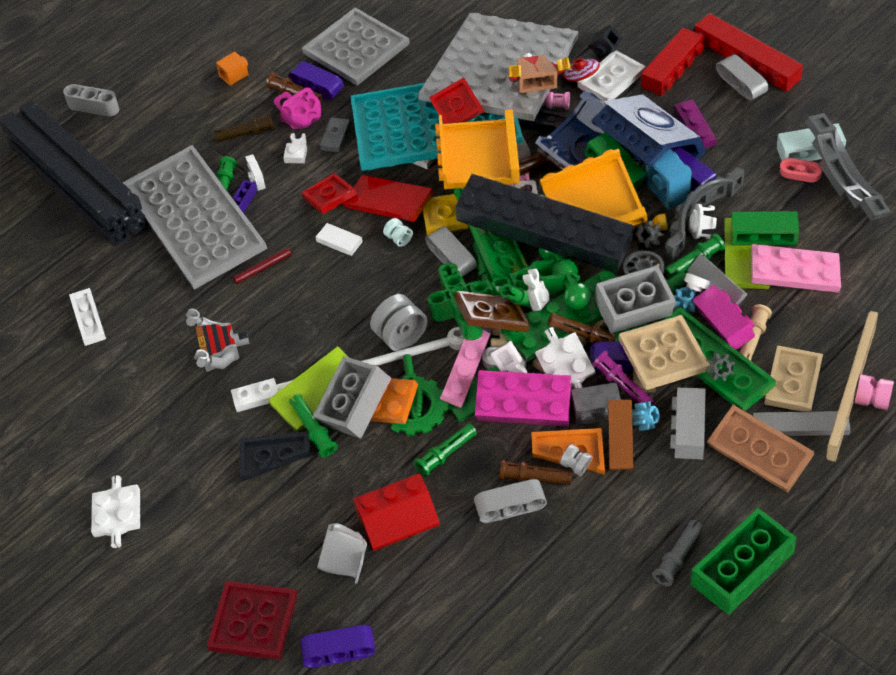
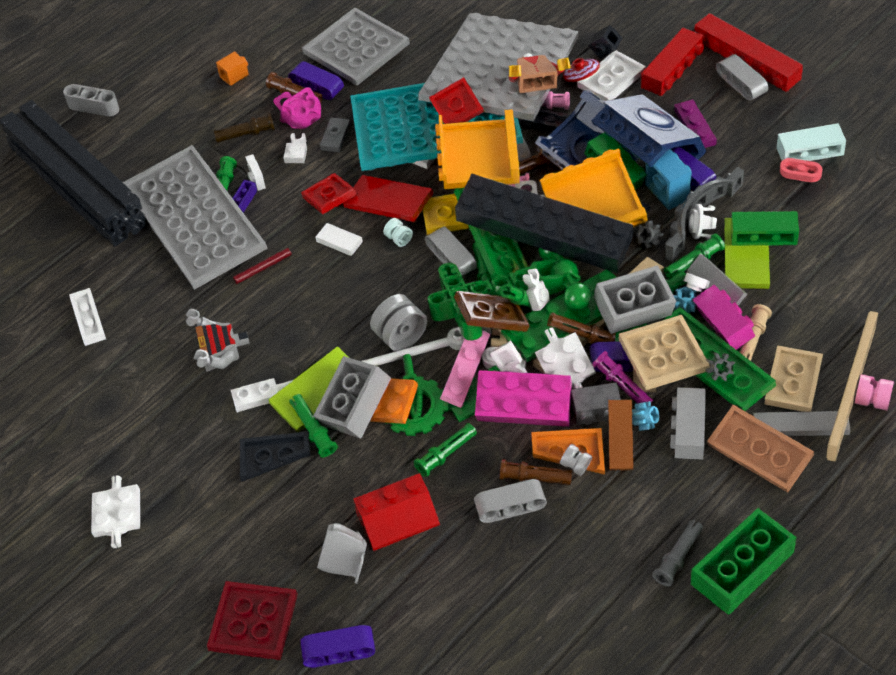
(642, 264): dark grey wheel -> none
(661, 220): yellow hinge -> none
(795, 268): bright pink plate -> none
(841, 169): dark grey piece -> none

